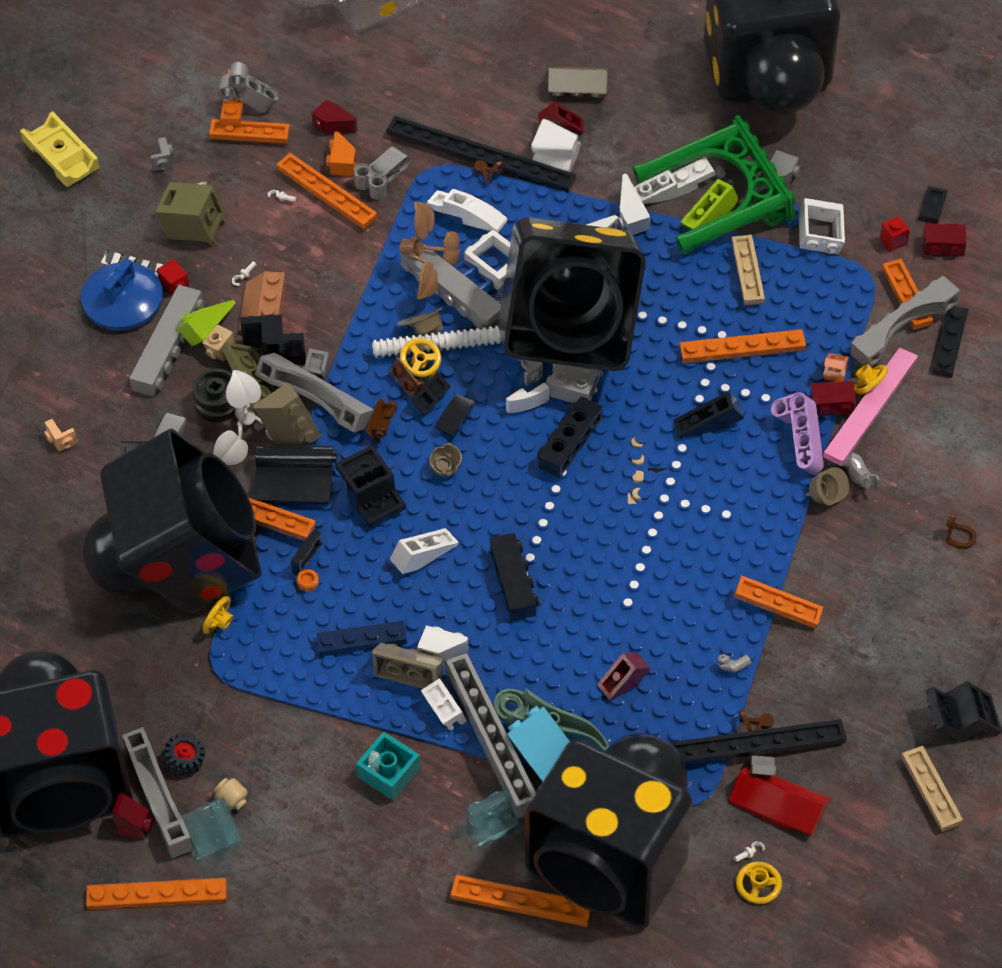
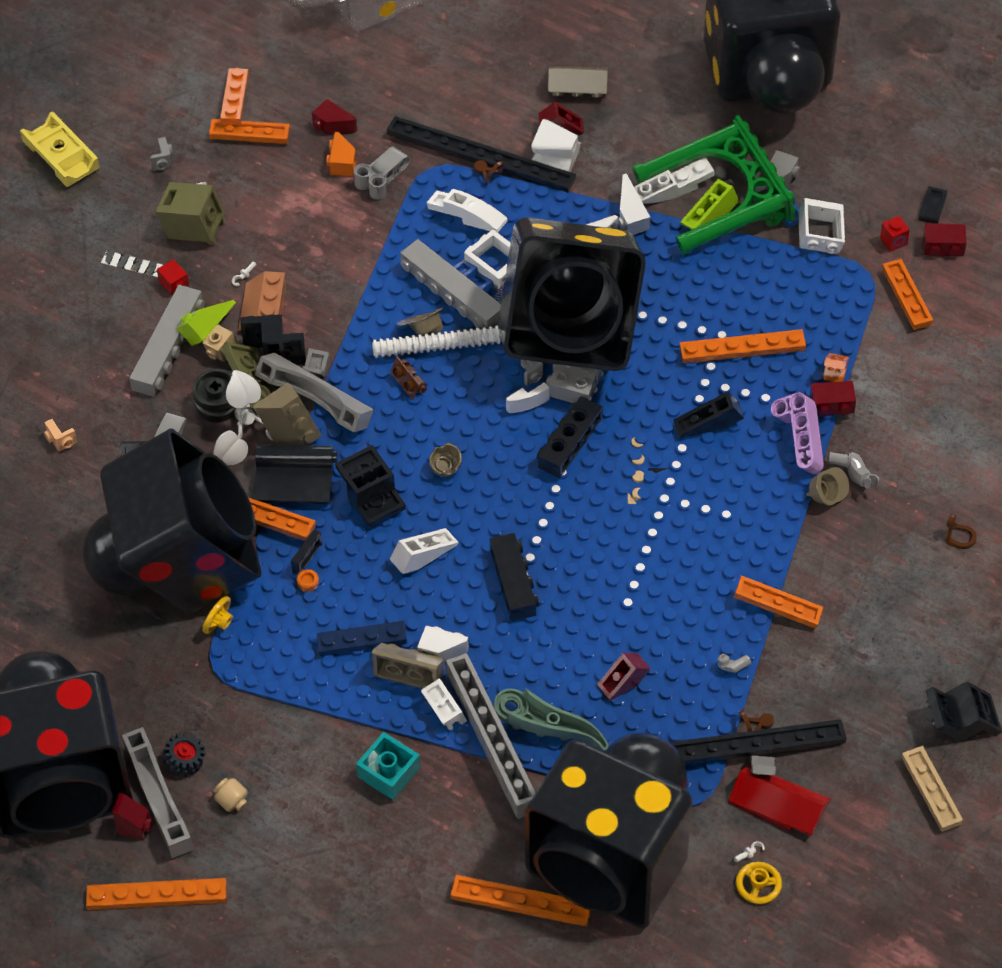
(122, 296): blue bracket -> none
(211, 827): clear light blue plate -> none
(246, 88): light grey piece -> none
(282, 196): white hand -> none
(327, 191): orange plate -> none
(379, 419): reddish brown hinge -> none
(414, 247): medium nougat plant -> none
(419, 365): yellow piece -> none
(429, 393): black slope -> none
(454, 415): black slope -> none
(489, 815): clear light blue plate -> none
(538, 740): medium azure brick -> none
(748, 270): tan plate -> none
(869, 408): bright pink tile -> none
(870, 377): yellow piece -> none
(935, 299): light grey arch -> none
(950, 341): black plate -> none

